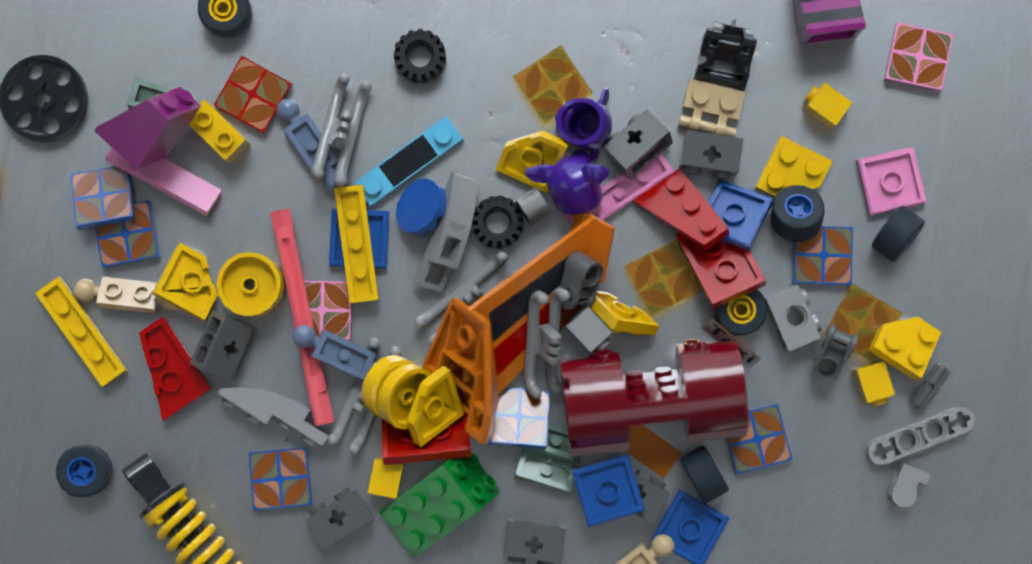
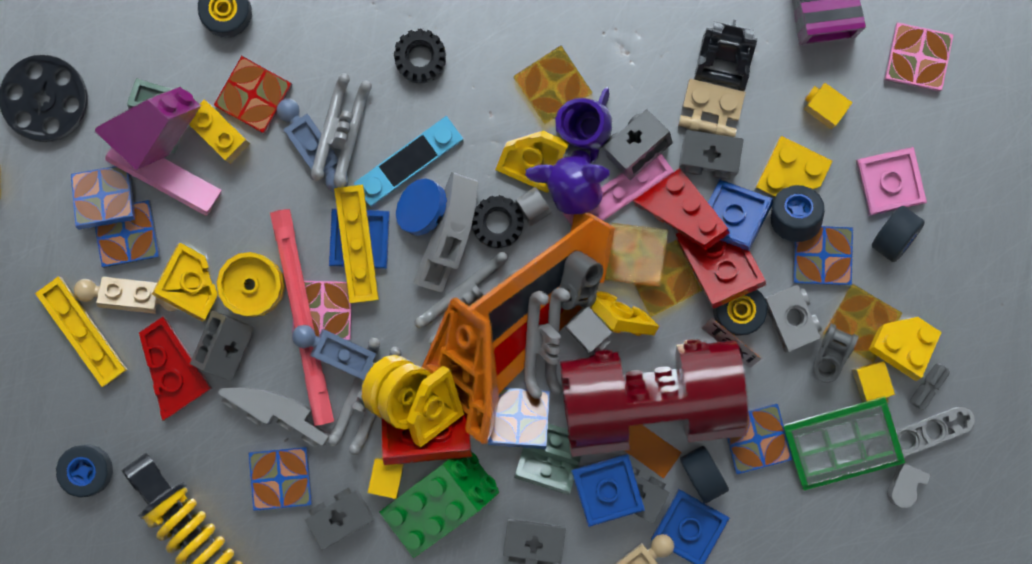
(637, 255): none -> clear yellow tile
(844, 443): none -> clear piece

